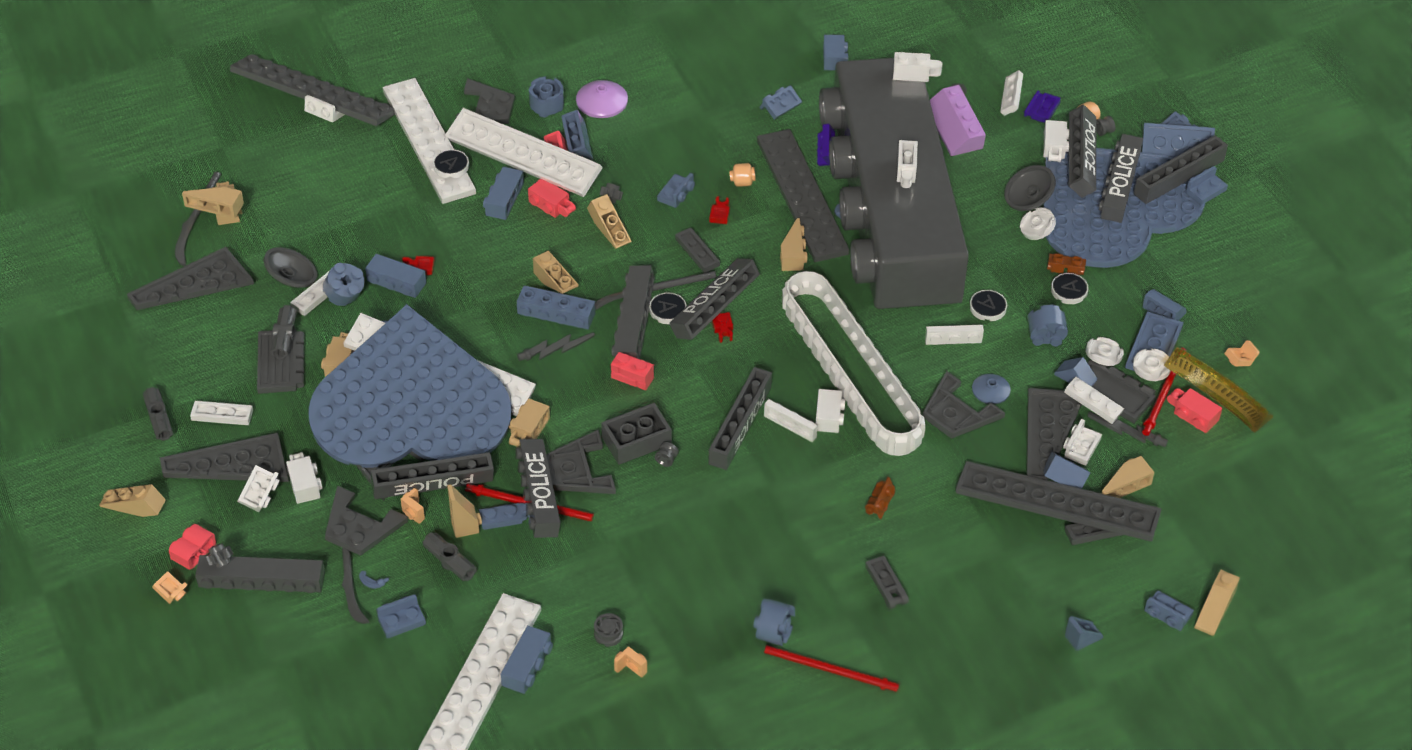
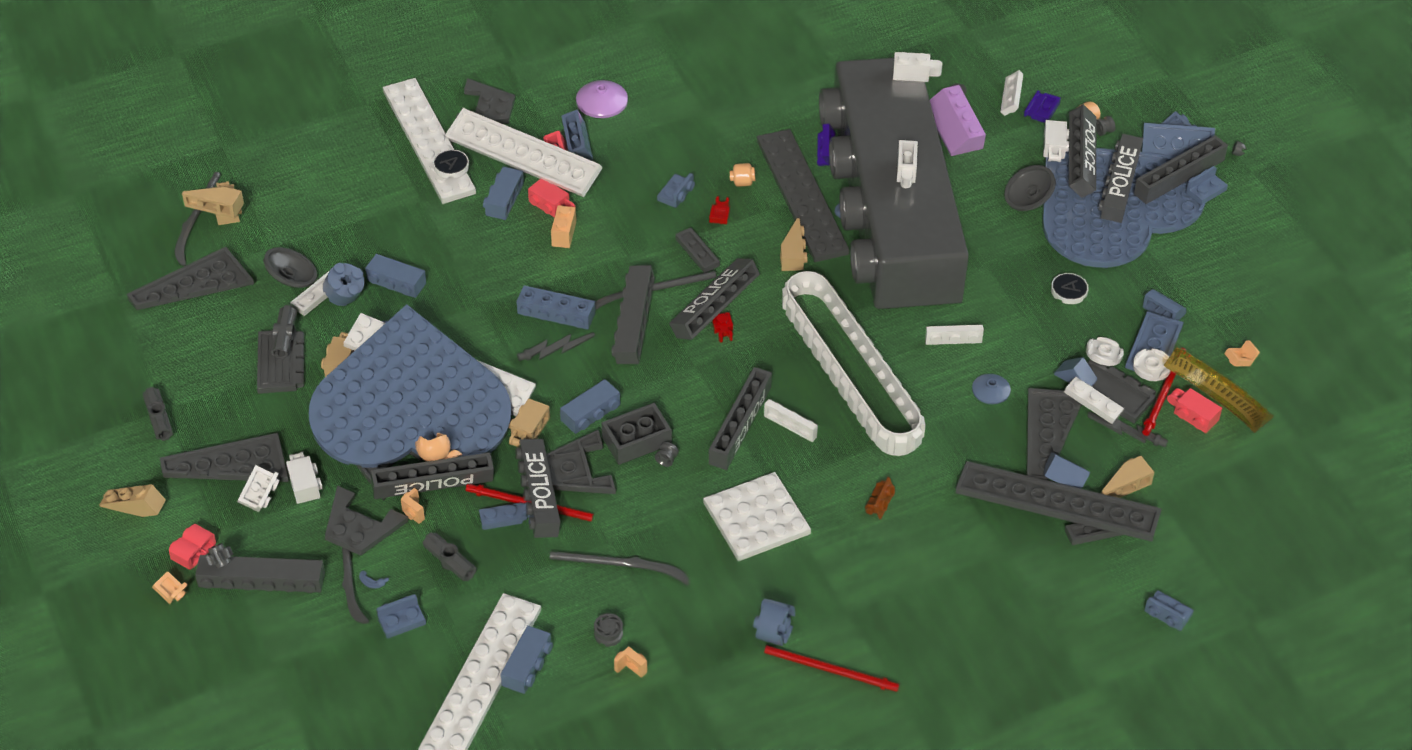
(221, 413): white plate -> none
(302, 85): dark grey plate -> none
(321, 109): white bracket -> none
(421, 262): red plate -> none
(436, 448): none -> light nougat hair
(463, 514): tan slope -> none
(546, 96): sand blue brick -> none
(552, 273): tan slope -> none
(563, 226): none -> light nougat brick
(590, 406): none -> sand blue brick
(608, 221): tan slope -> none
(612, 192): dark grey gear -> none
(628, 562): none -> dark grey piece
(632, 371): coral brick -> none
(666, 307): black tile -> none
(756, 516): none -> white plate
(781, 102): sand blue bracket -> none
(828, 410): white brick -> none
(834, 50): sand blue brick -> none
(886, 582): dark grey plate -> none
(952, 414): dark grey wing -> none
(988, 305): black tile -> none
(1038, 223): white tile -> none
(1047, 325): sand blue brick -> none
(1058, 262): dark orange hinge -> none
(1081, 444): white bracket -> none
(1081, 633): sand blue slope -> none
(1217, 602): tan slope -> none
(1237, 149): none -> dark grey hinge

